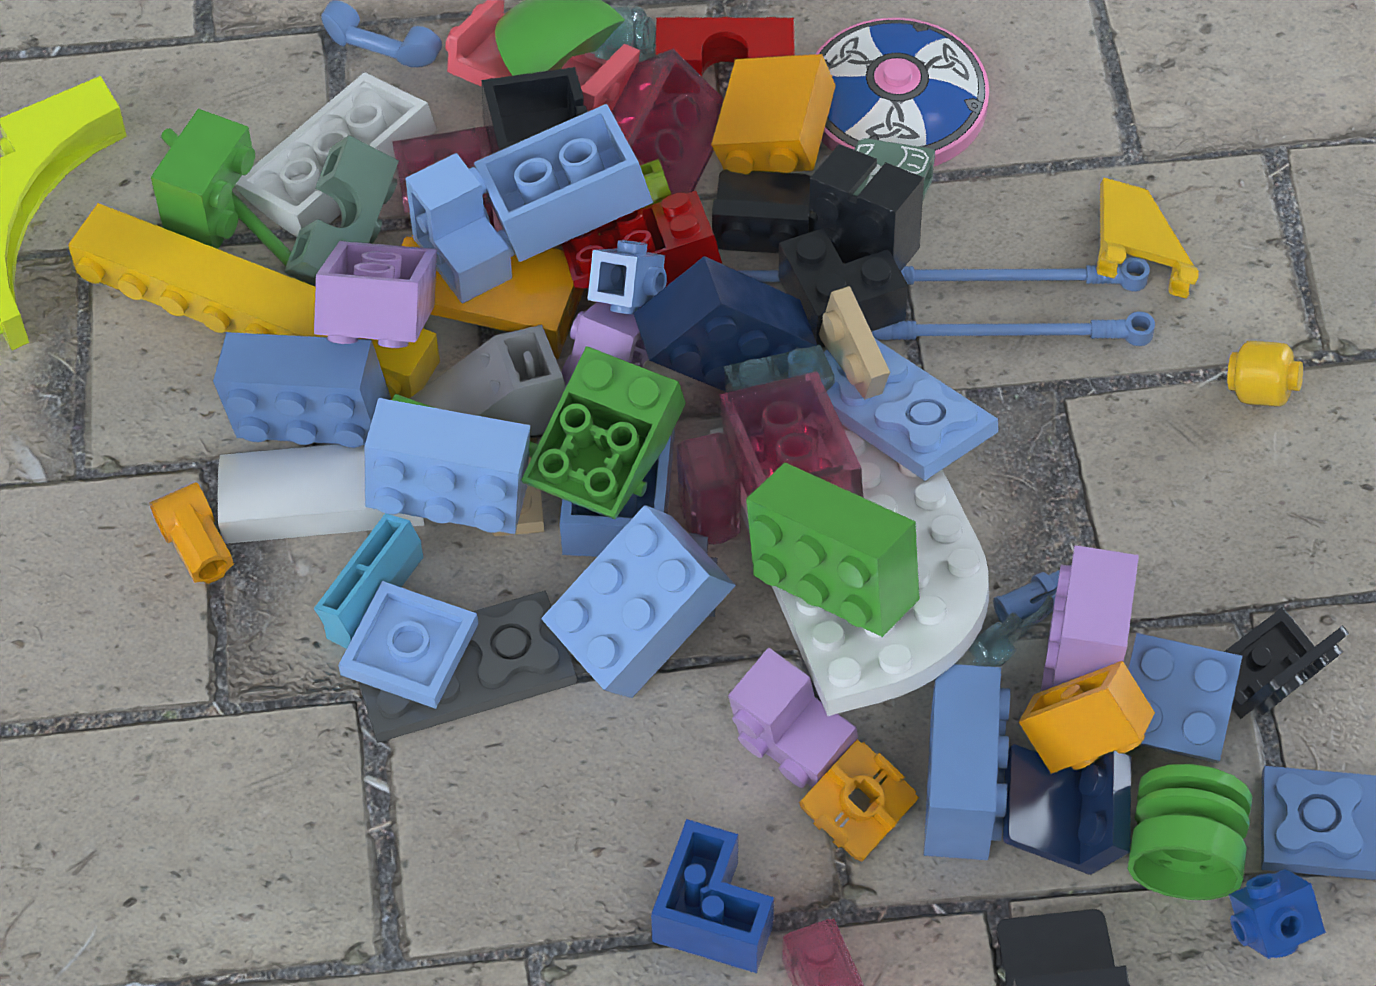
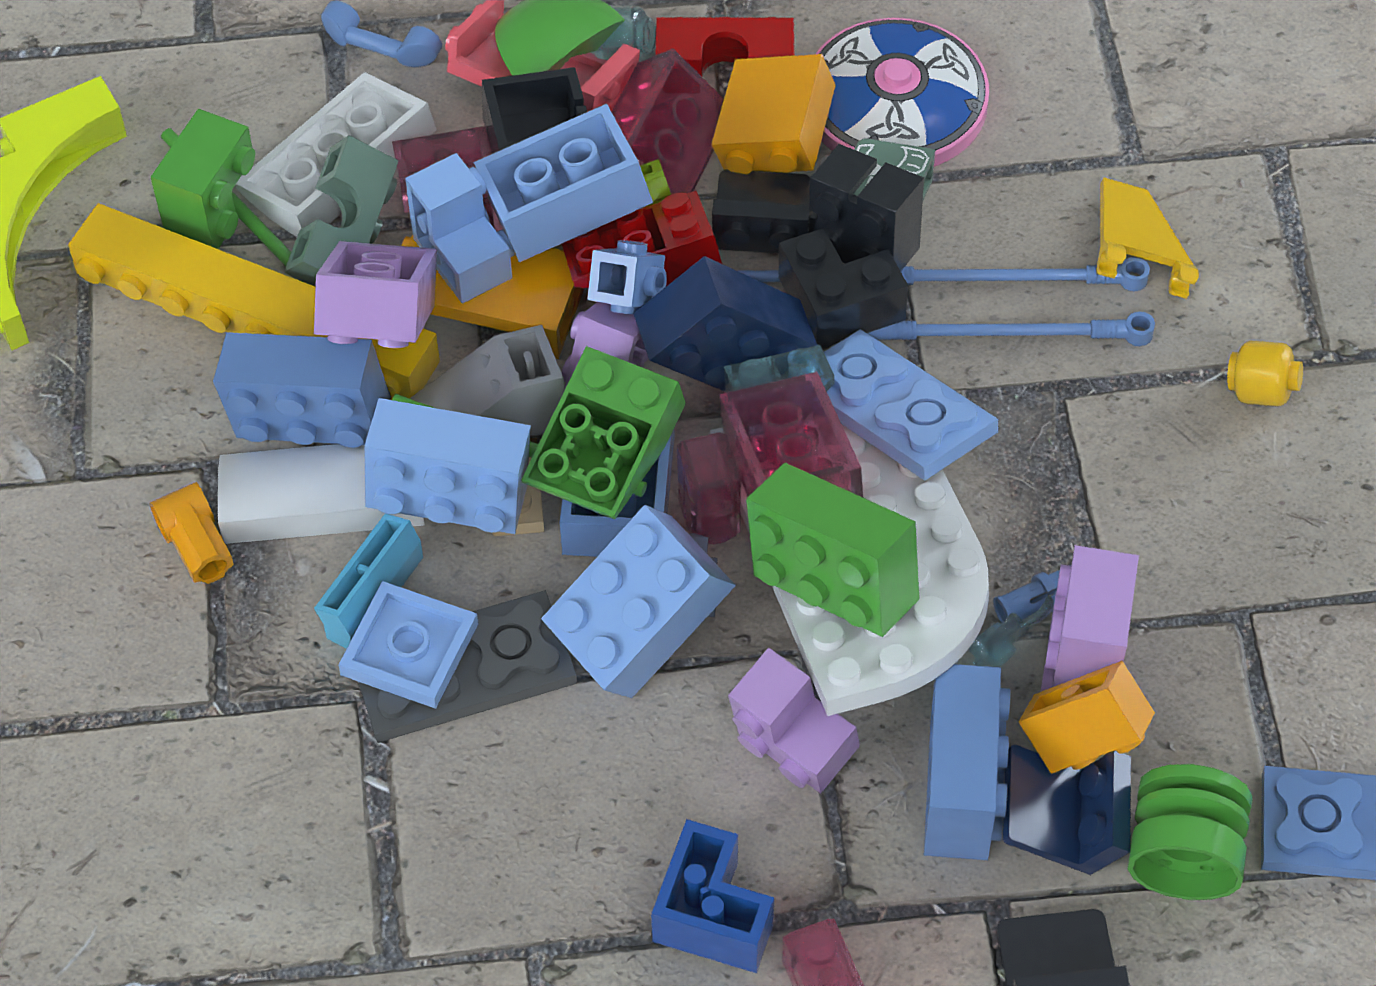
(844, 821): light orange piece -> none
(853, 344): tan wing -> none
(1189, 693): medium blue brick -> none
(1275, 914): blue brick -> none
(1278, 661): black bracket -> none

